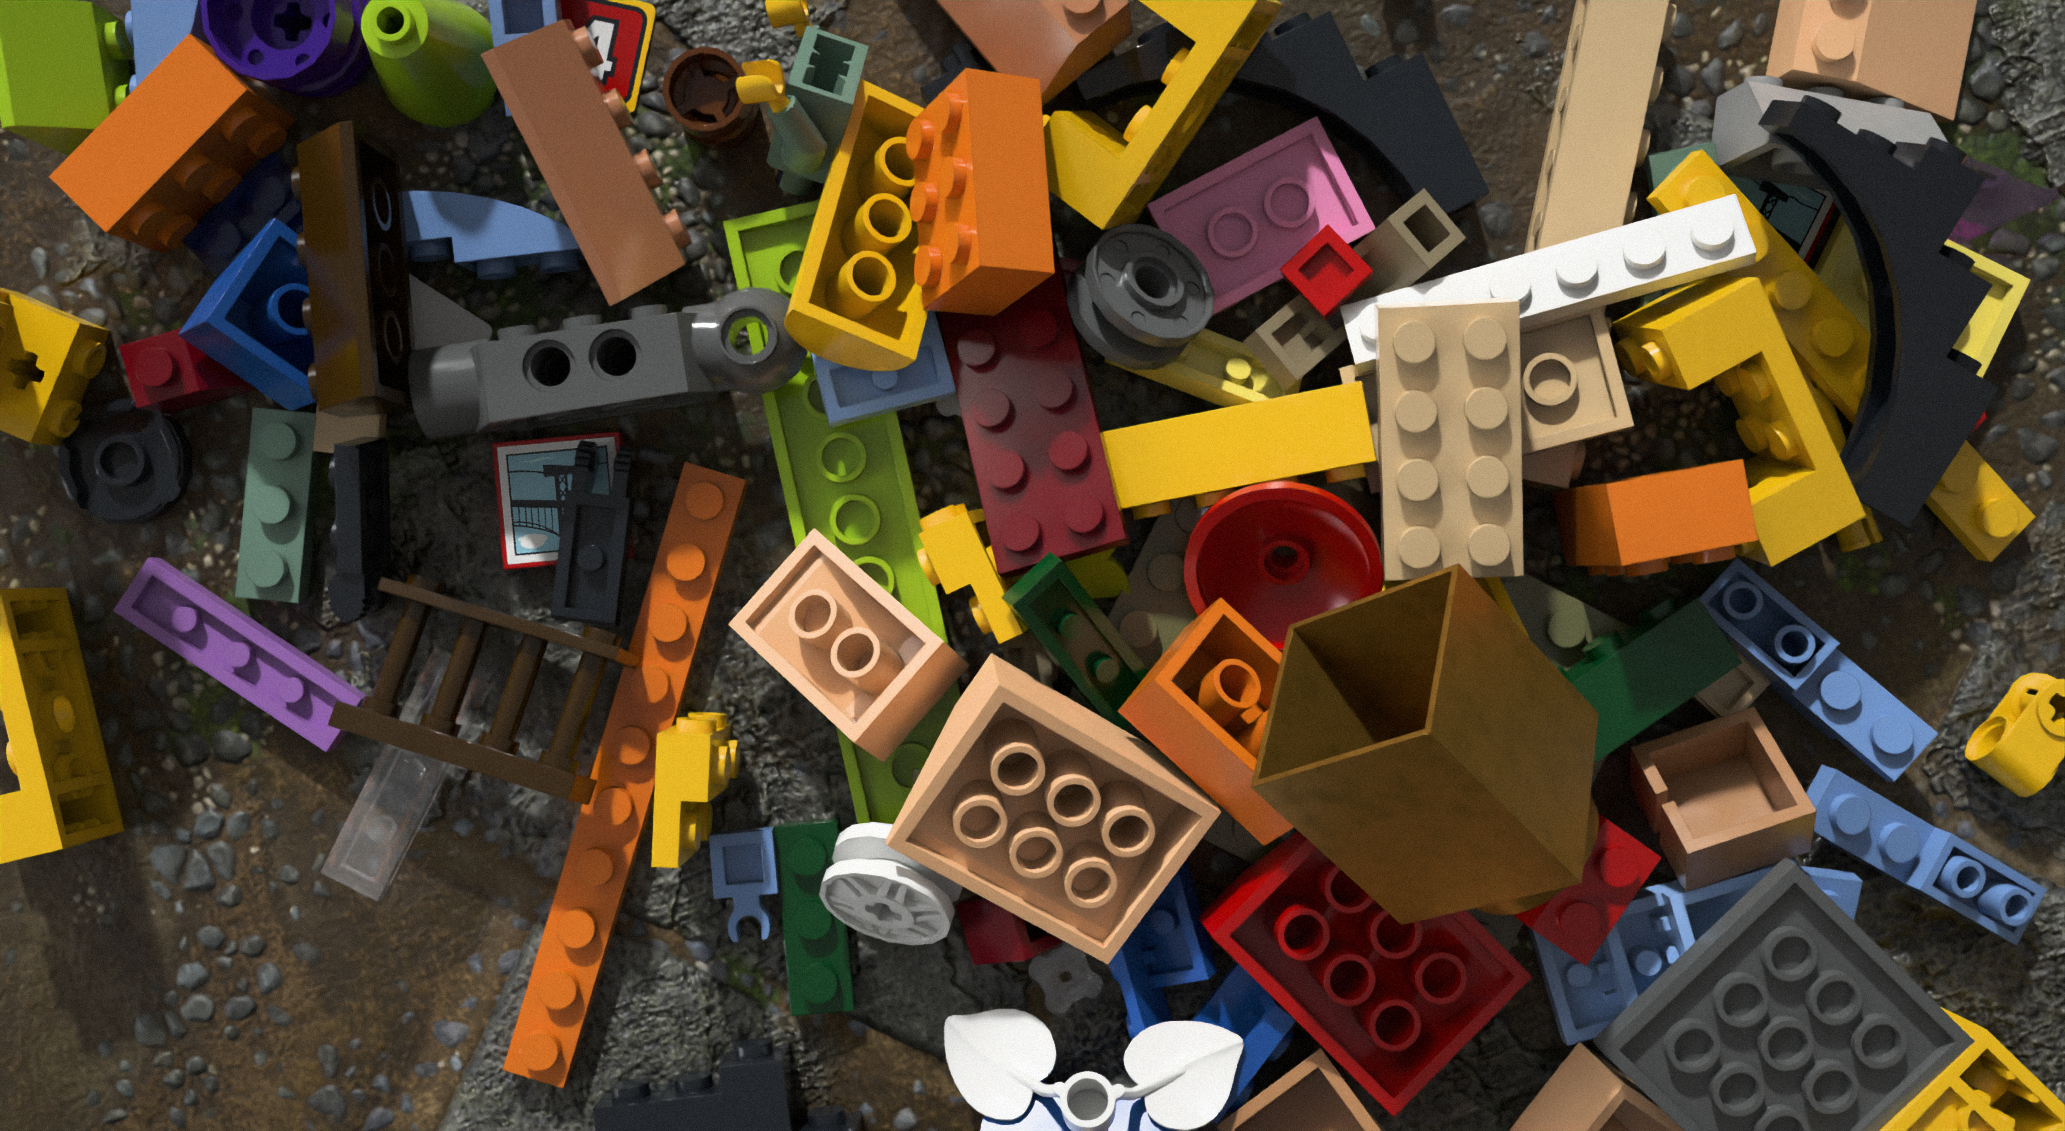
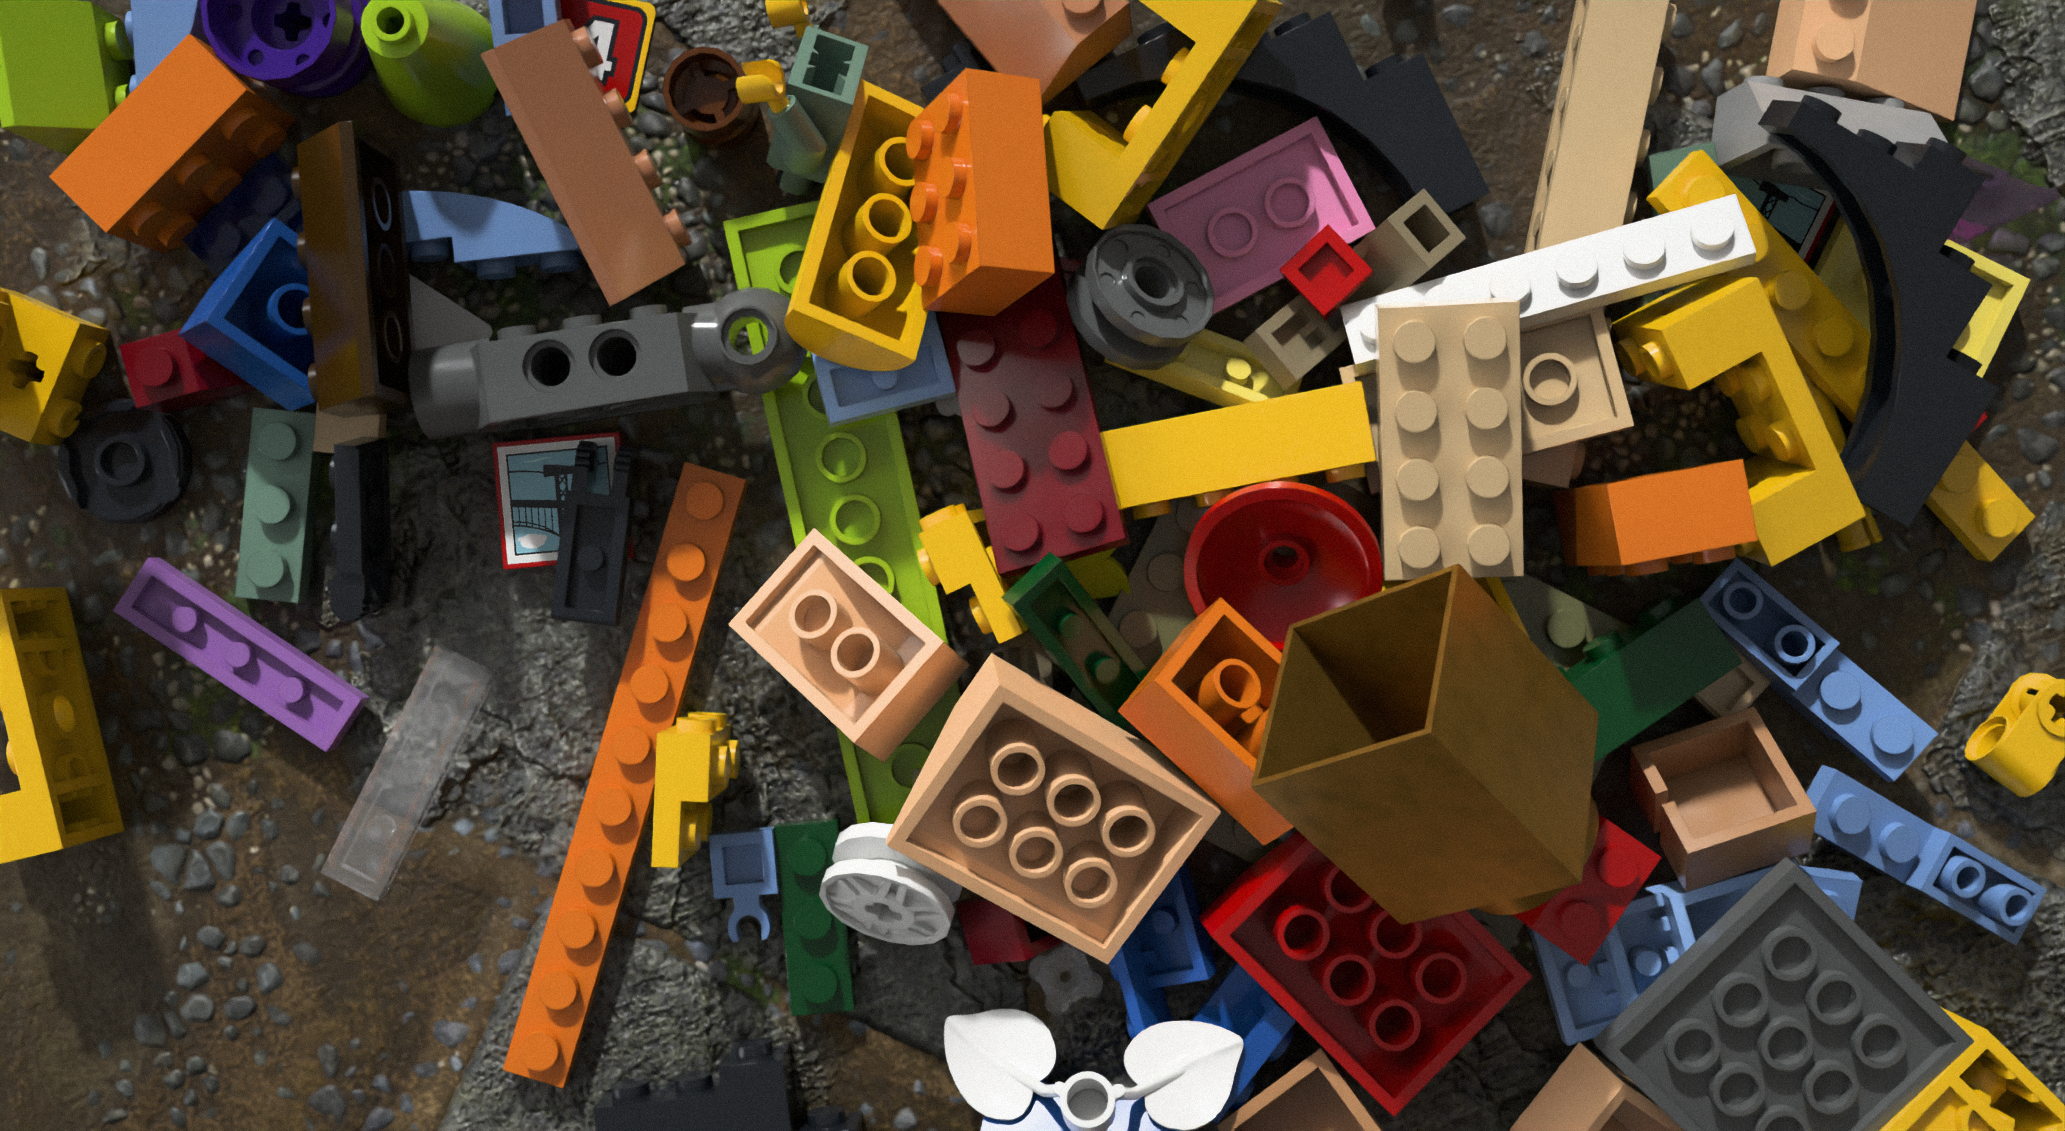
(496, 750): dark brown fence -> none

